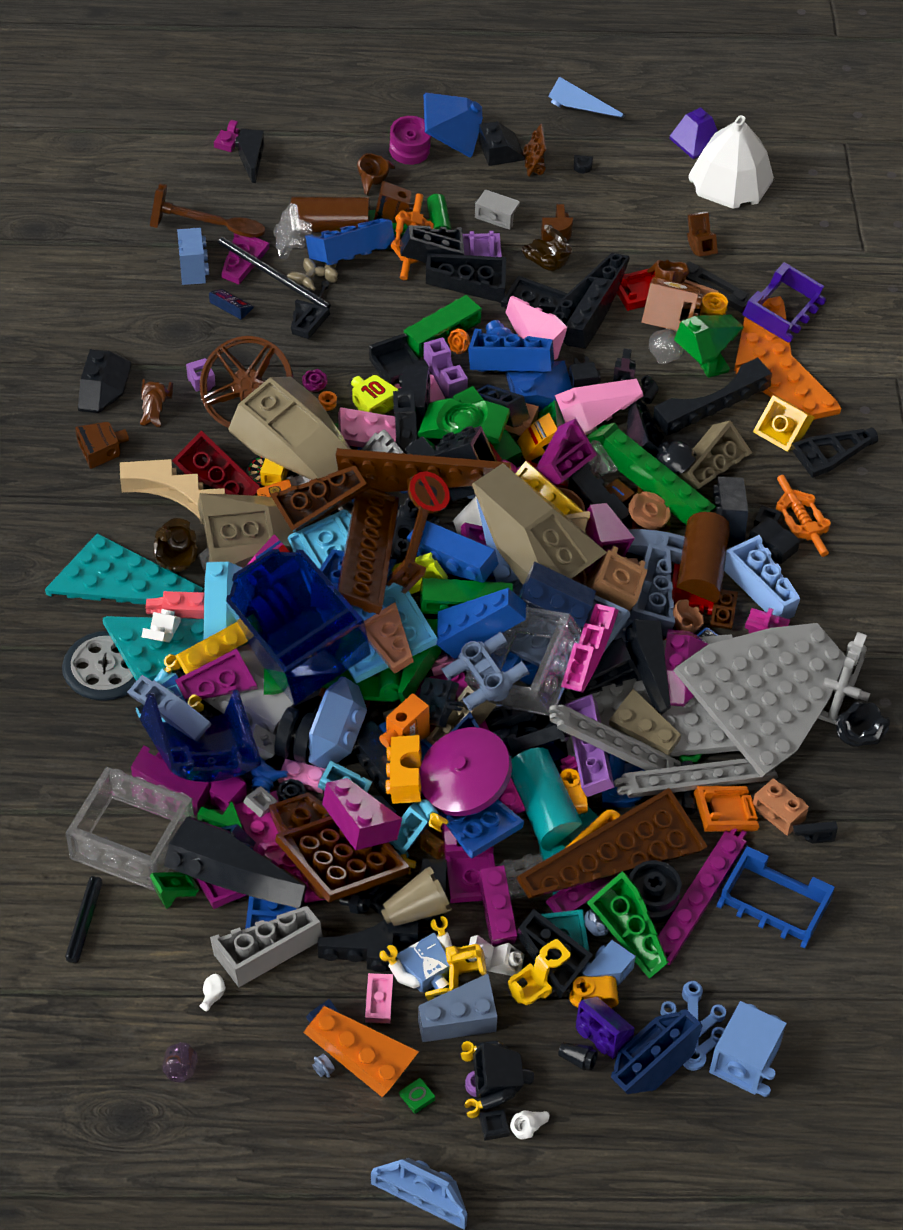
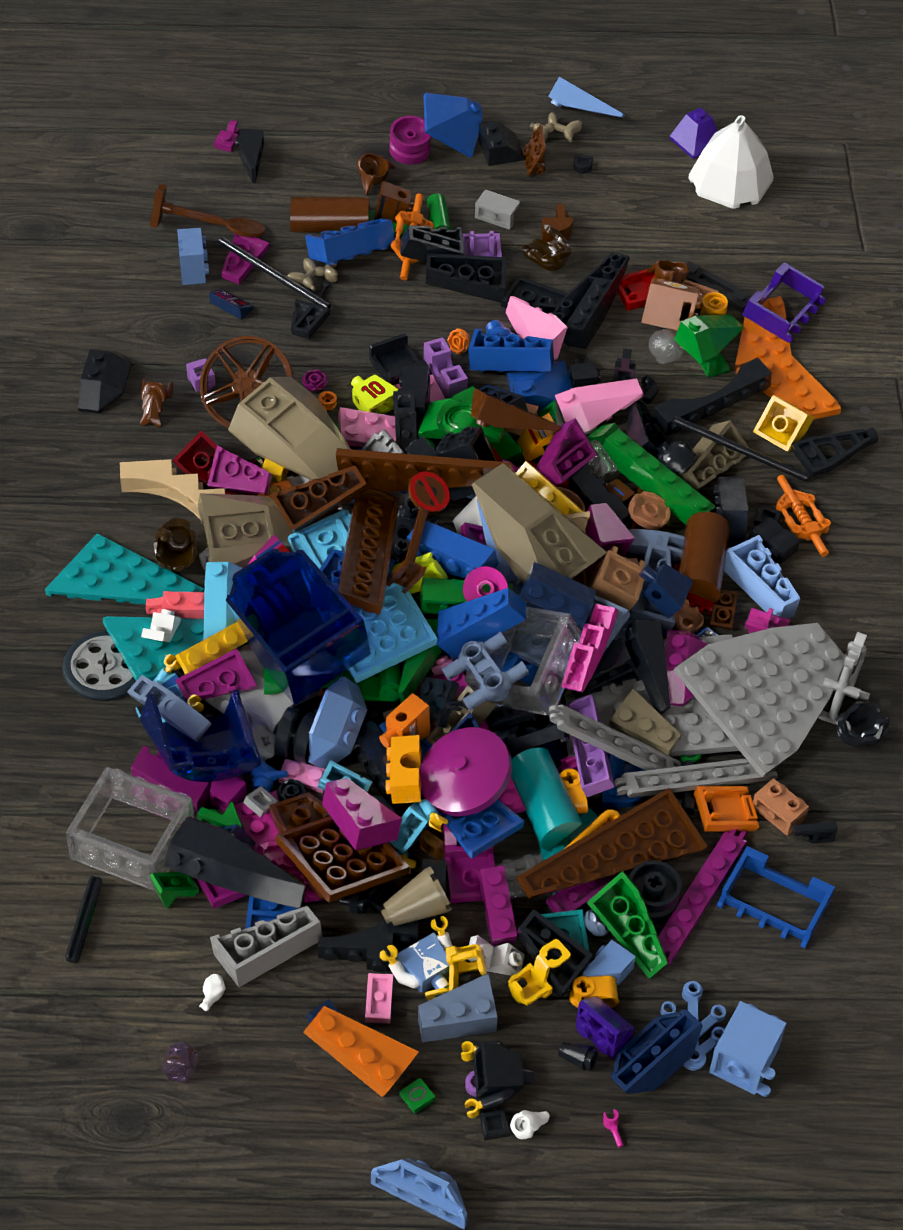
(100, 442): reddish brown torso -> none
(237, 474): none -> magenta wing
(288, 231): clear plate -> none
(323, 1066): sand blue plate -> none
(388, 638): nougat wing -> none
(460, 314): green brick -> none
(478, 577): none -> dark pink dish
(497, 413): none -> reddish brown wedge
(569, 130): none -> dark tan piece
(613, 1125): none -> dark pink hand
(666, 588): none -> dark blue torso
(700, 237): reddish brown brick -> none
(740, 448): none -> black piece

